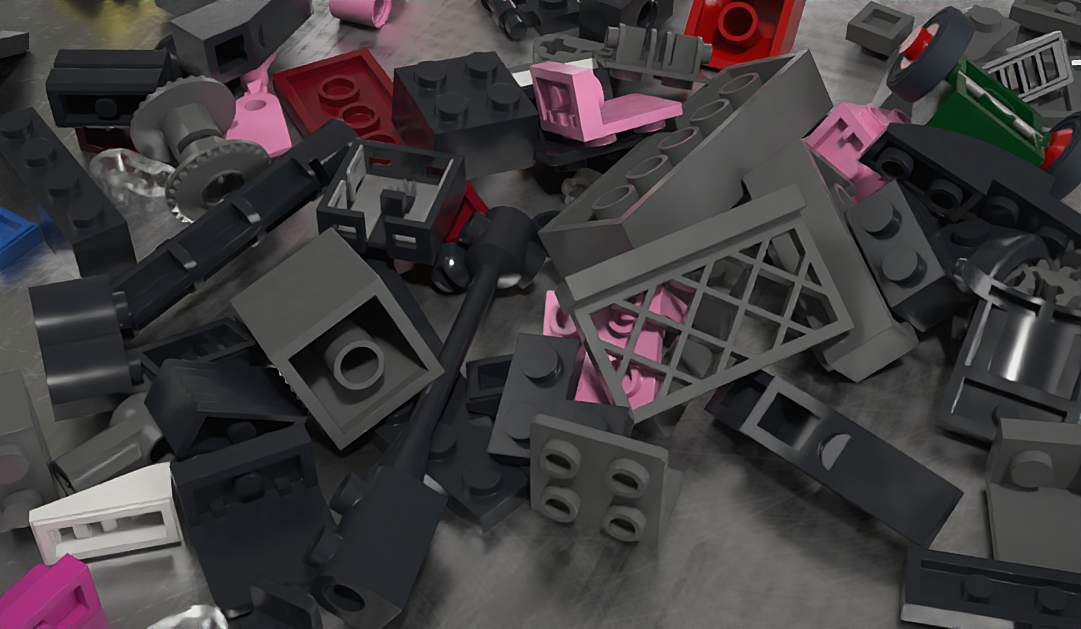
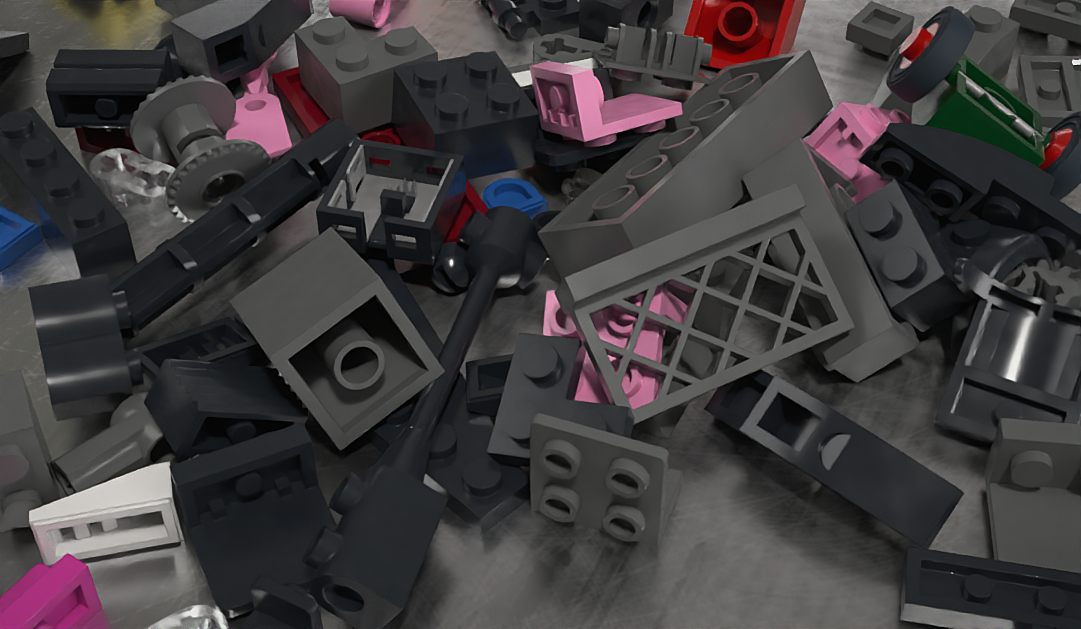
(353, 75): none -> dark grey brick
(515, 194): none -> blue tile
(1016, 54): slope -> none

